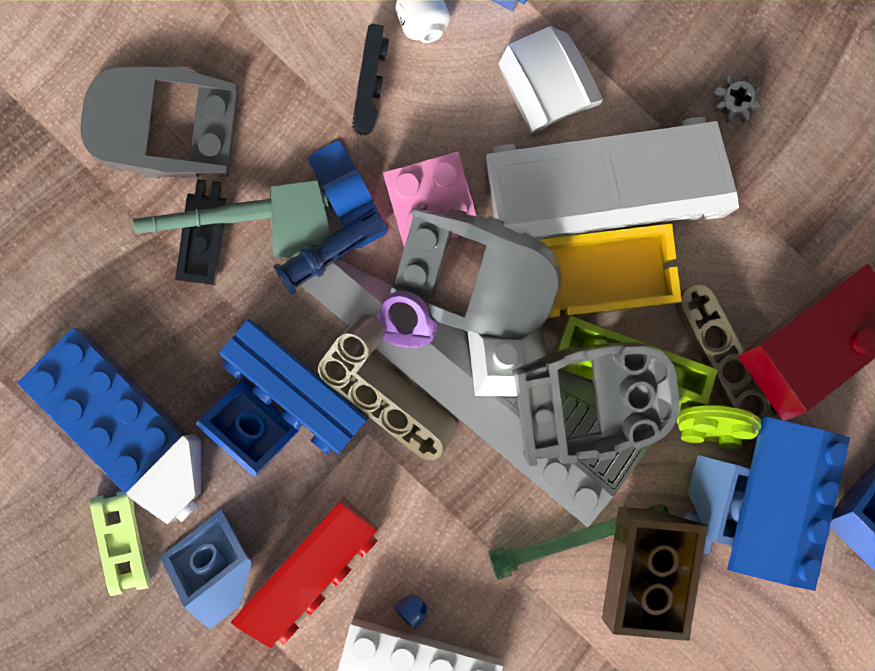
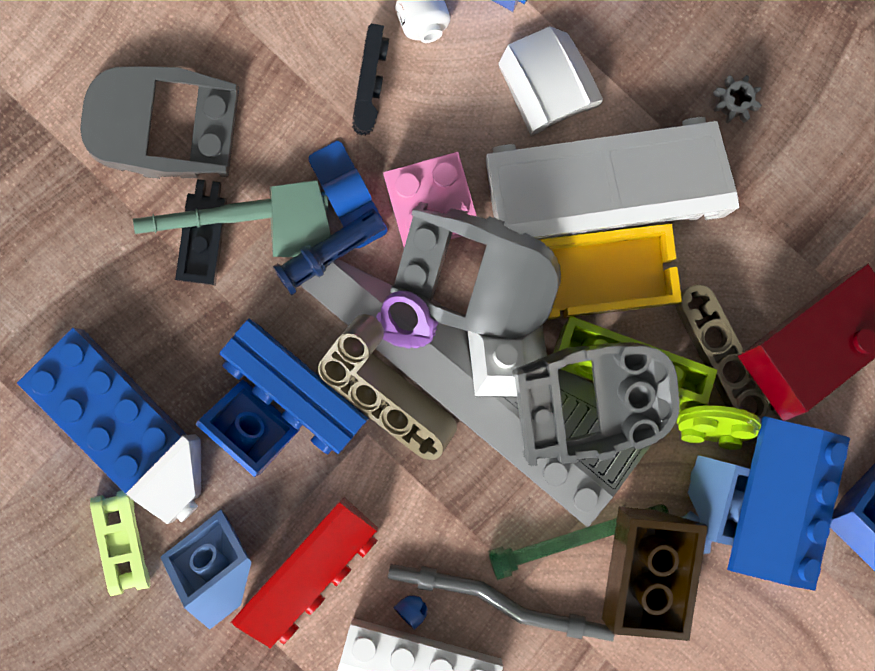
(428, 578): none -> dark grey bar

